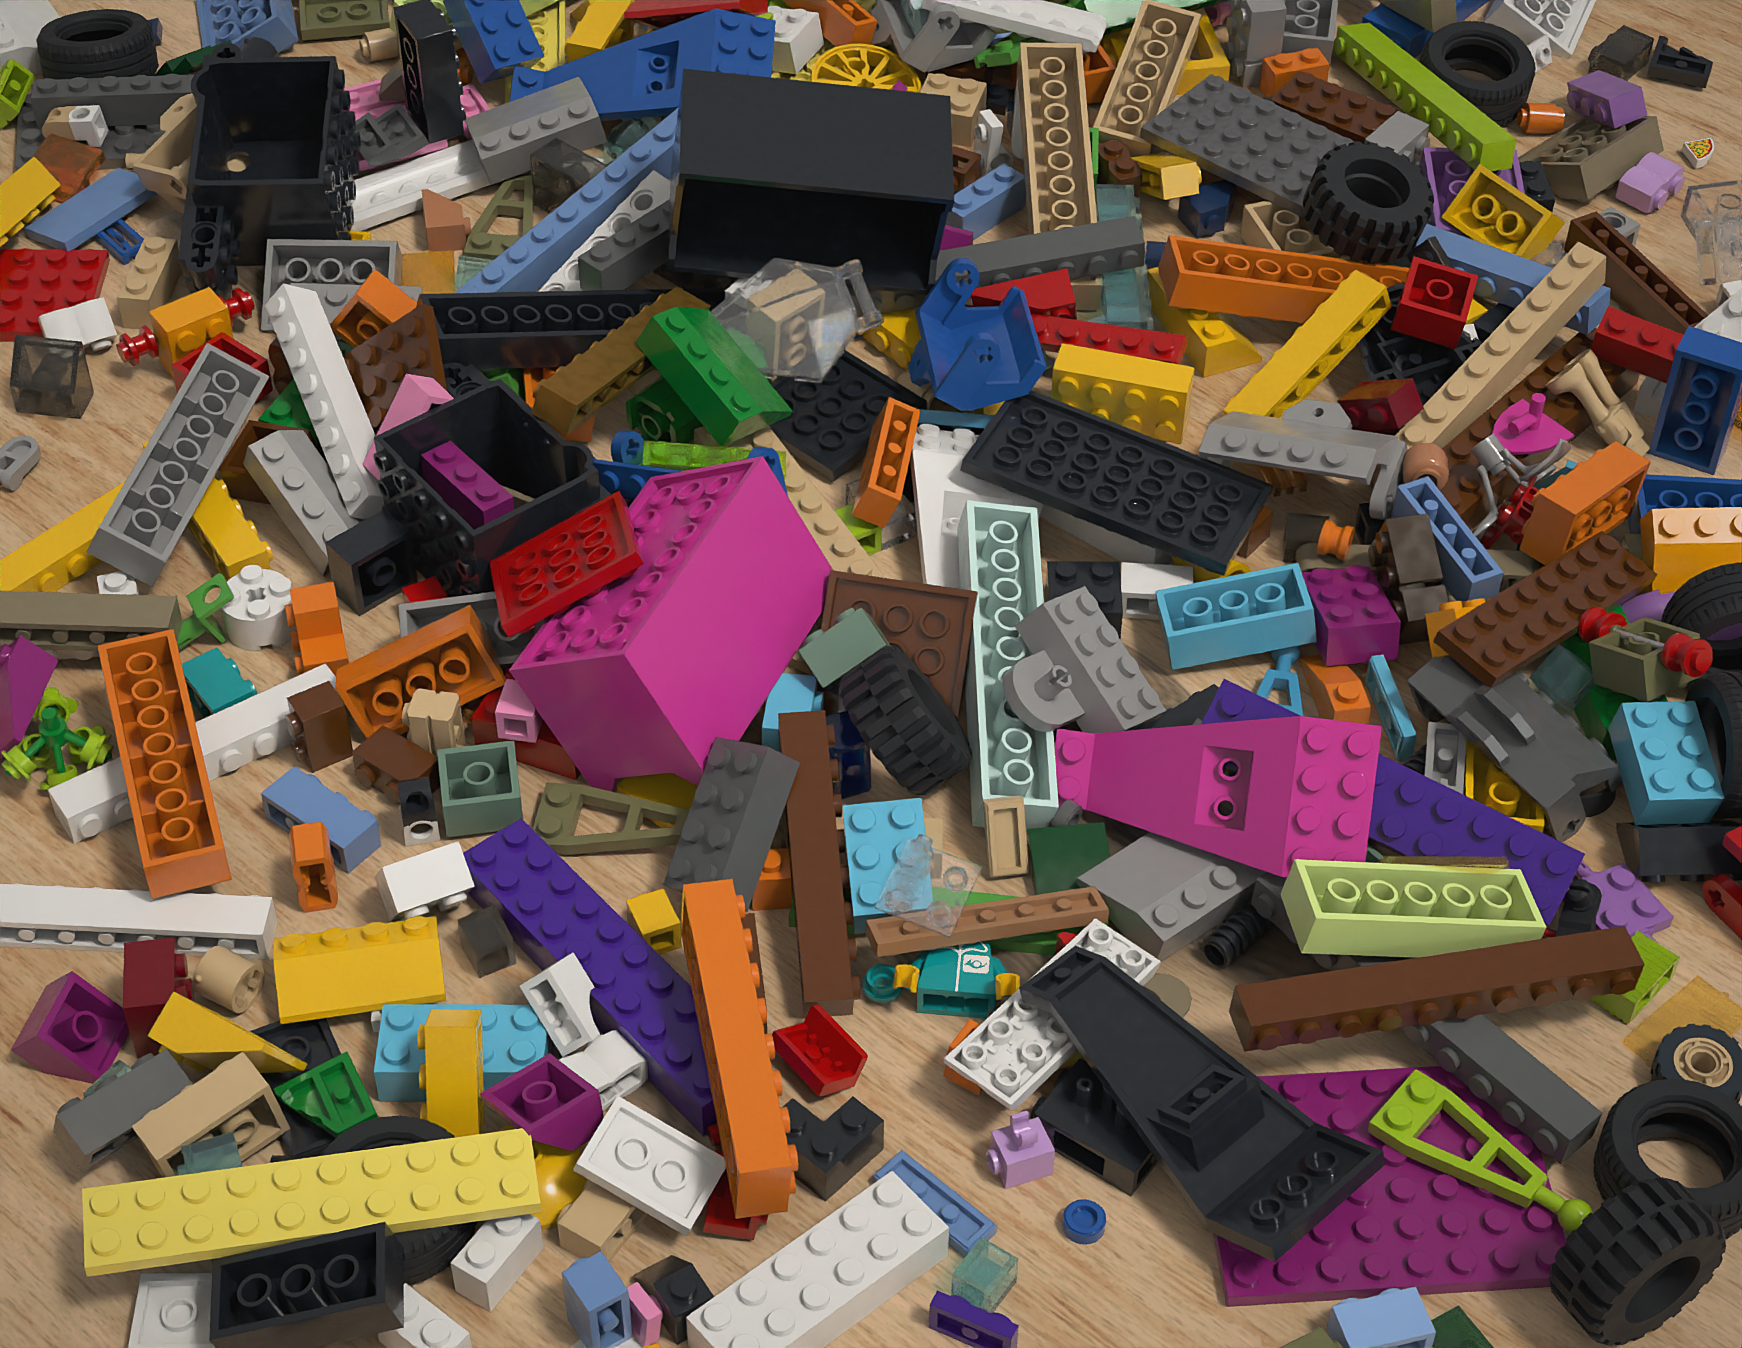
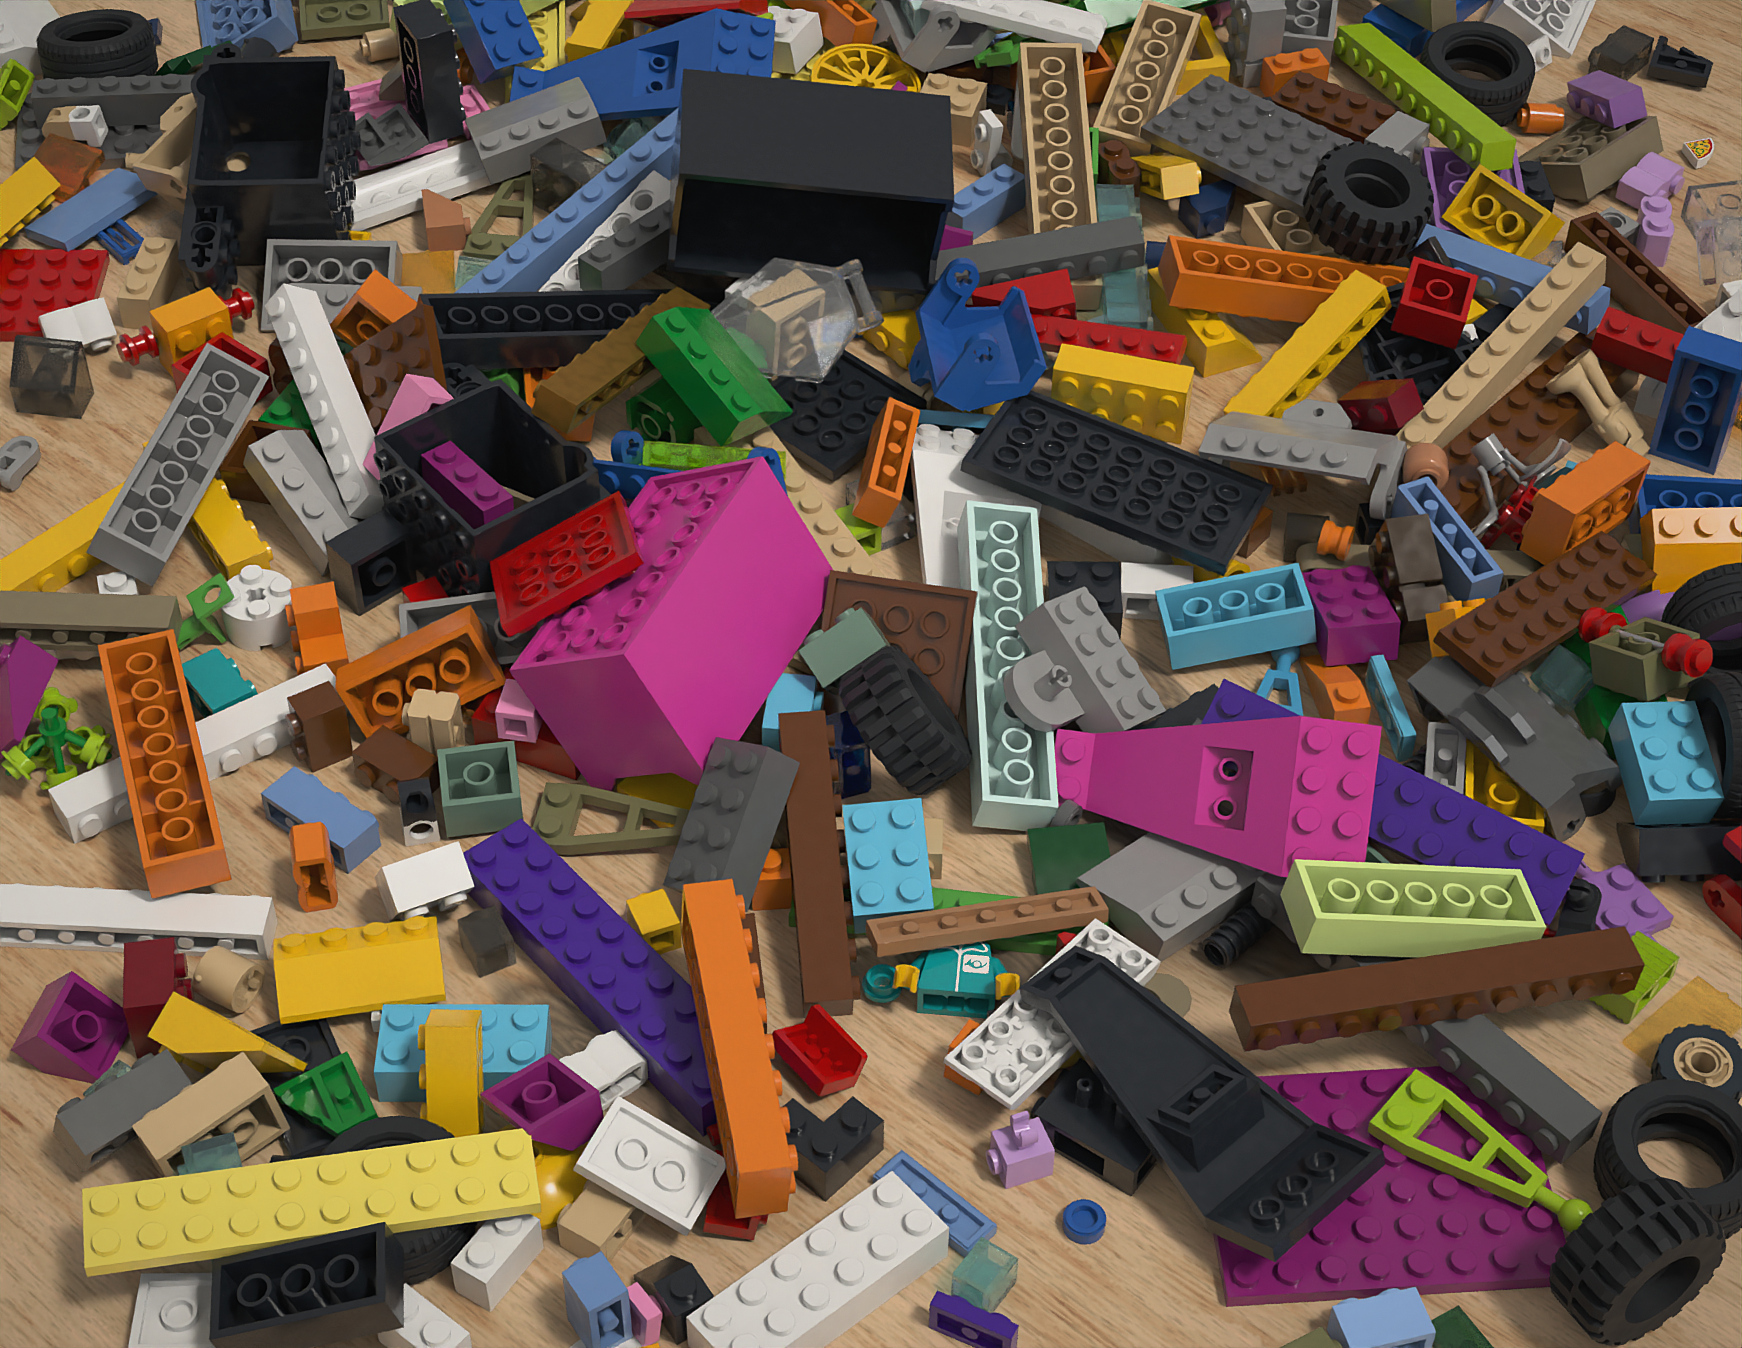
(562, 1003): white arch -> none
(928, 886): clear hinge -> none
(970, 172): reddish brown brick -> none
(1005, 836): tan tile -> none
(1459, 861): clear yellow piece -> none
(1527, 429): dark pink shield -> none
(1655, 229): none -> lavender brick

